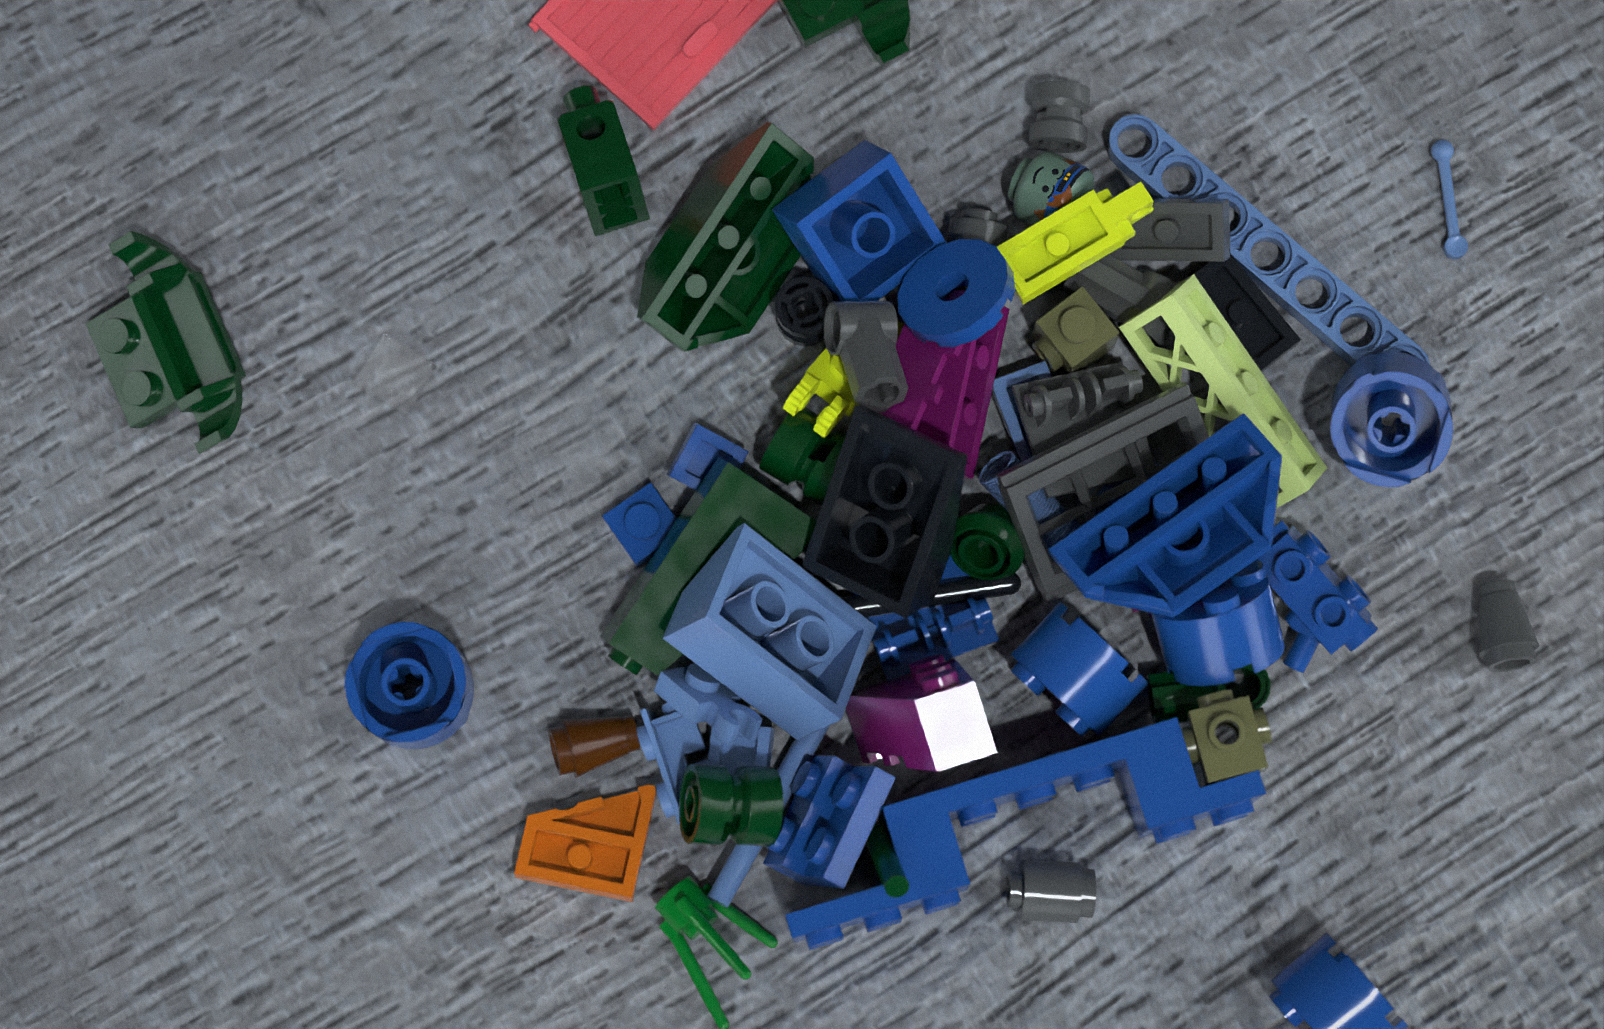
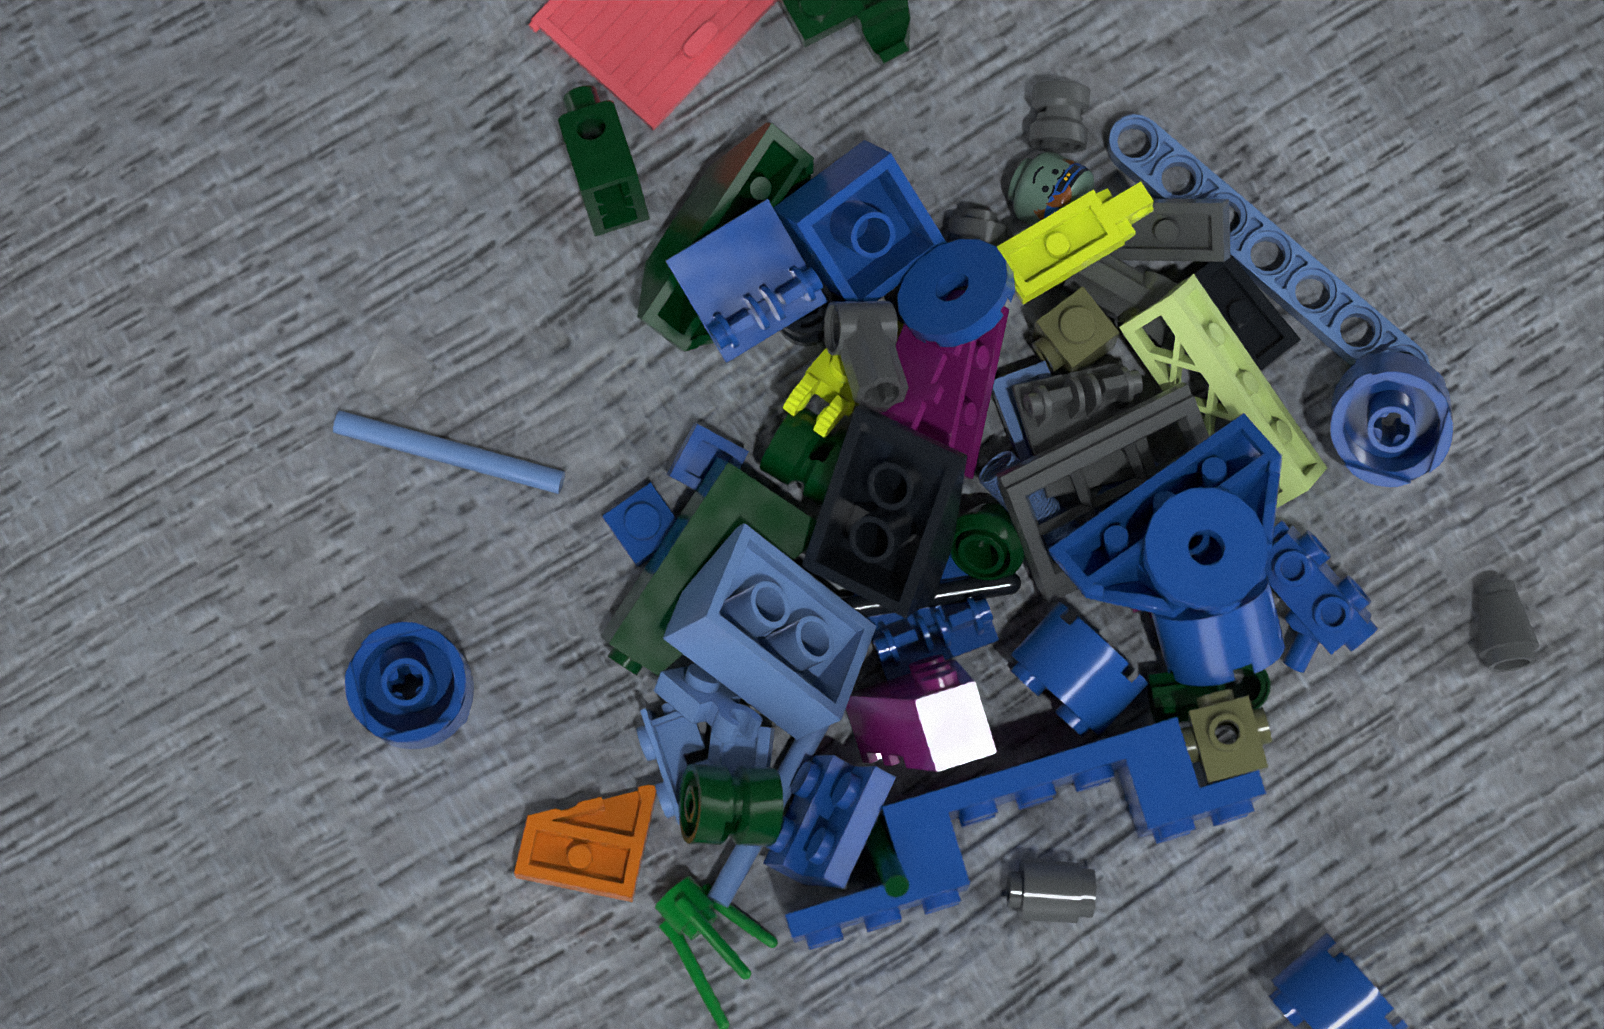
(168, 344): dark green plate -> none
(449, 452): none -> medium blue bar
(591, 743): reddish brown cone -> none
(746, 280): none -> blue hinge
(1230, 524): none -> blue tile
(1455, 245): medium blue hinge -> none

